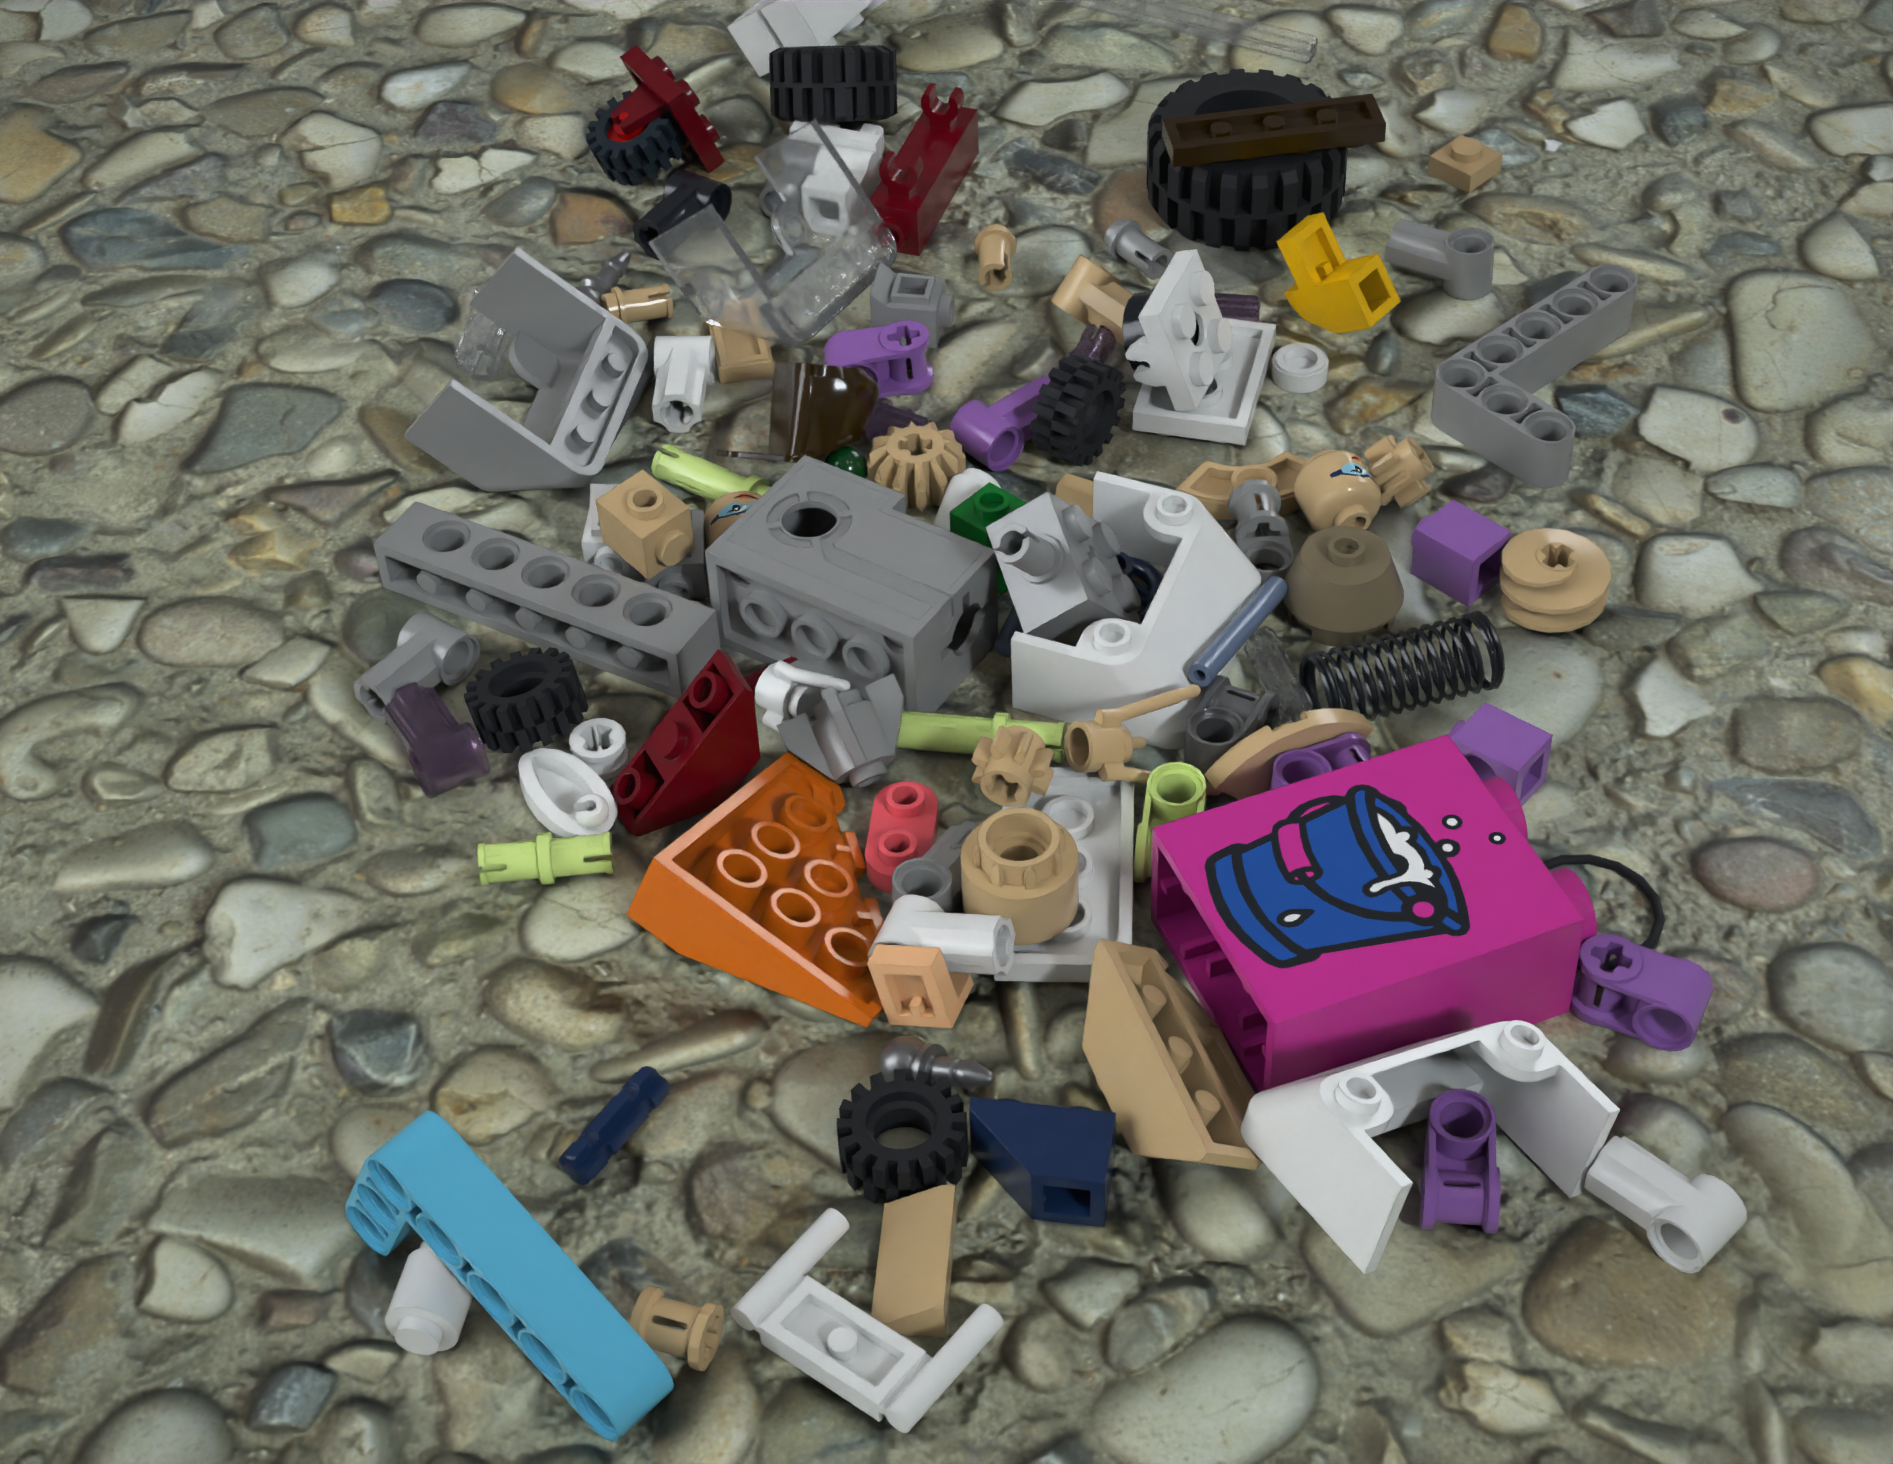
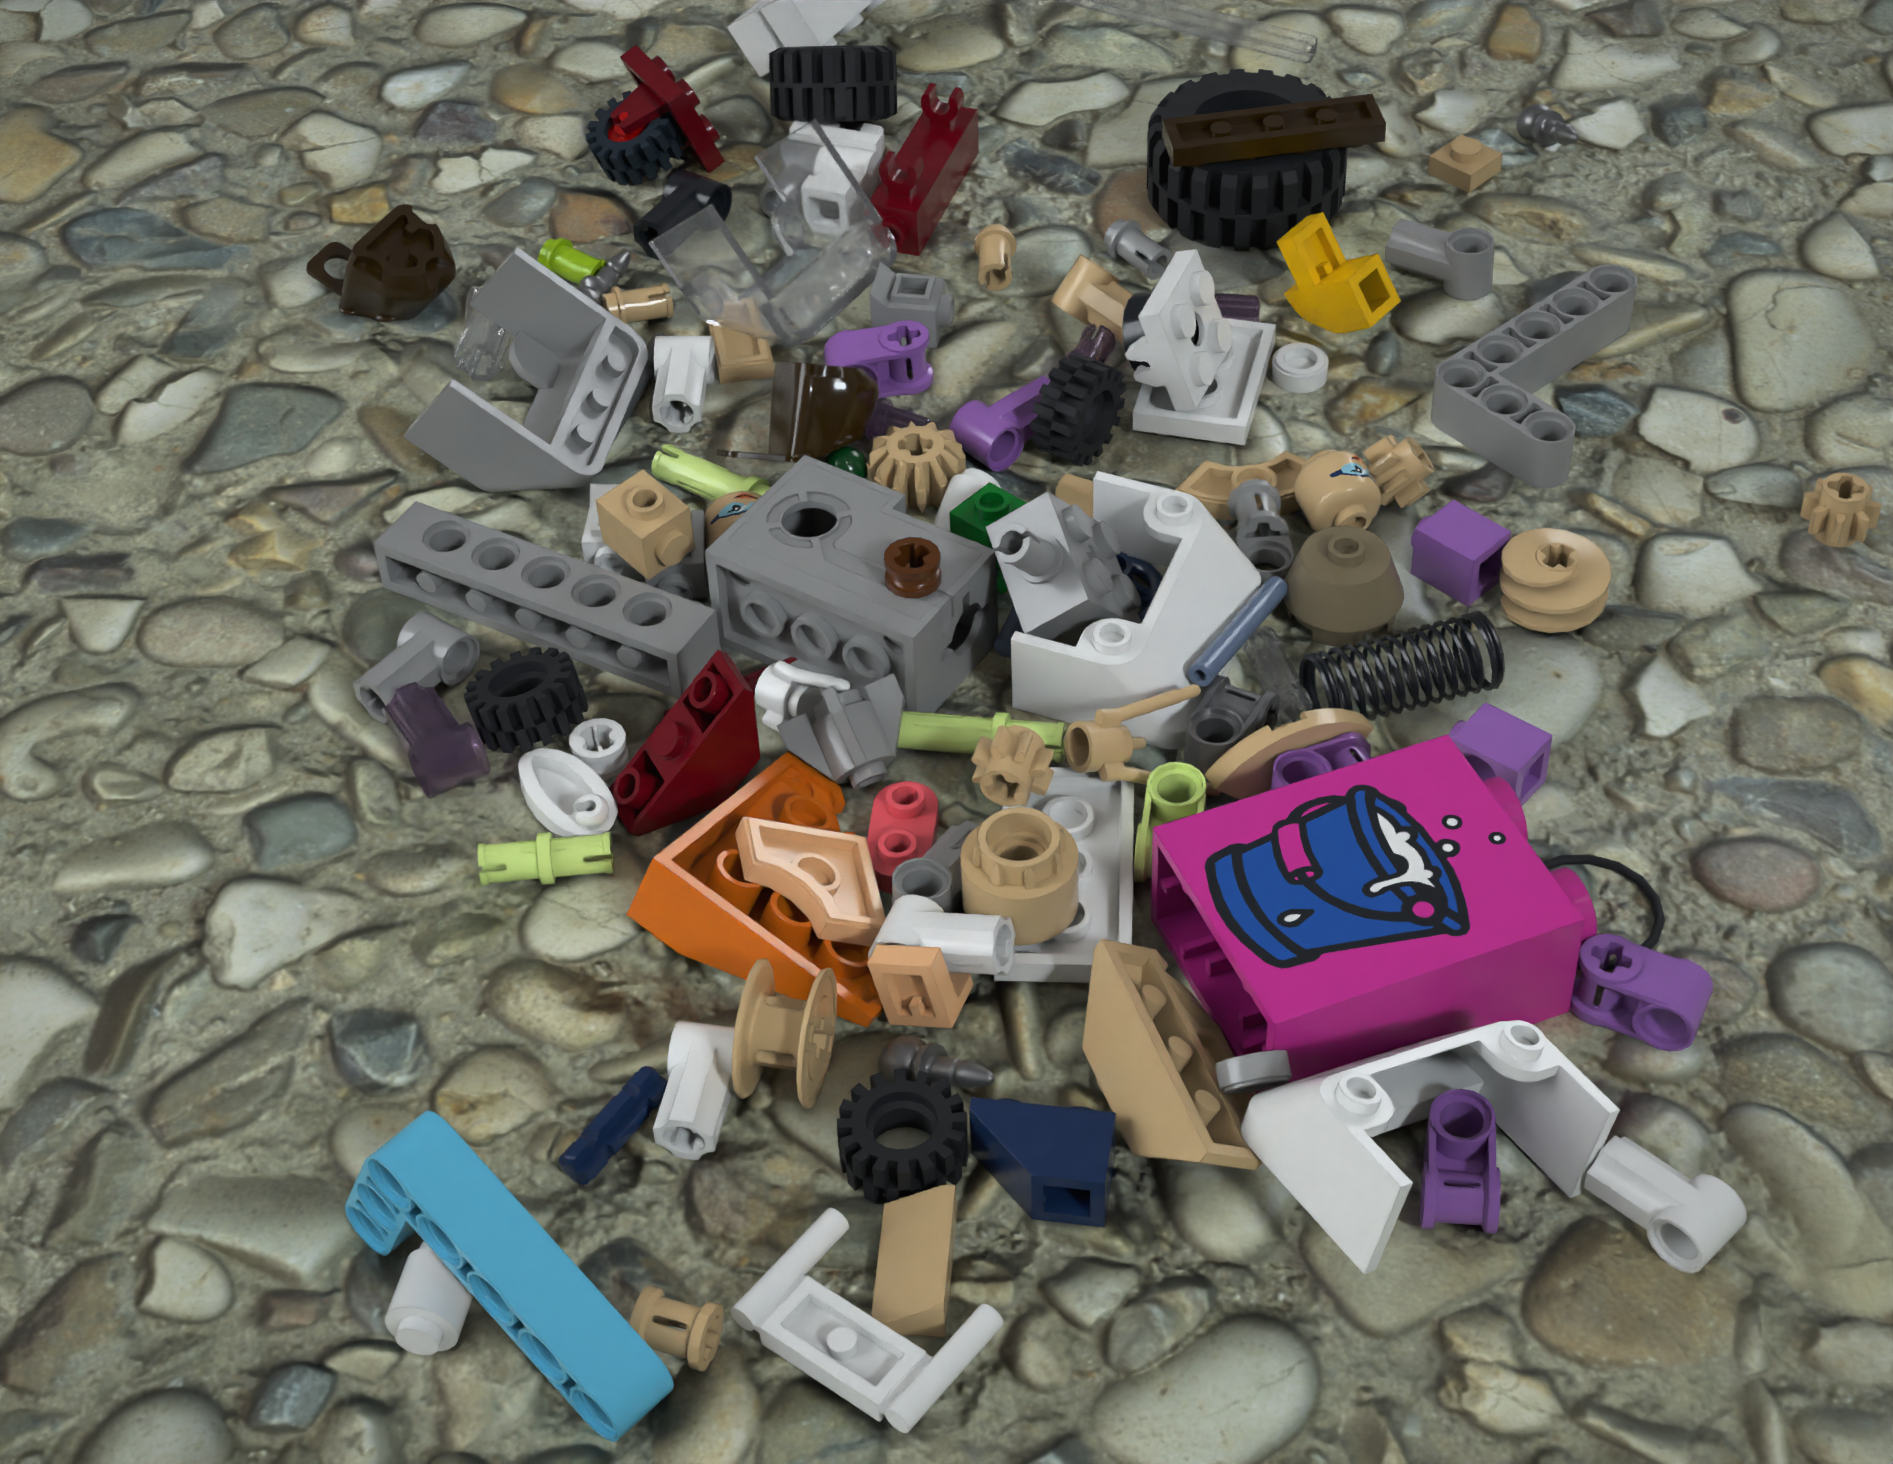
(390, 269): none -> dark brown piece
(567, 261): none -> lime pin
(696, 1089): none -> white piece
(784, 1033): none -> tan piece
(820, 872): none -> light nougat tile
(915, 581): none -> reddish brown bush
(1253, 1072): none -> light grey tile
(1545, 126): none -> flat silver bar
(1840, 510): none -> tan gear

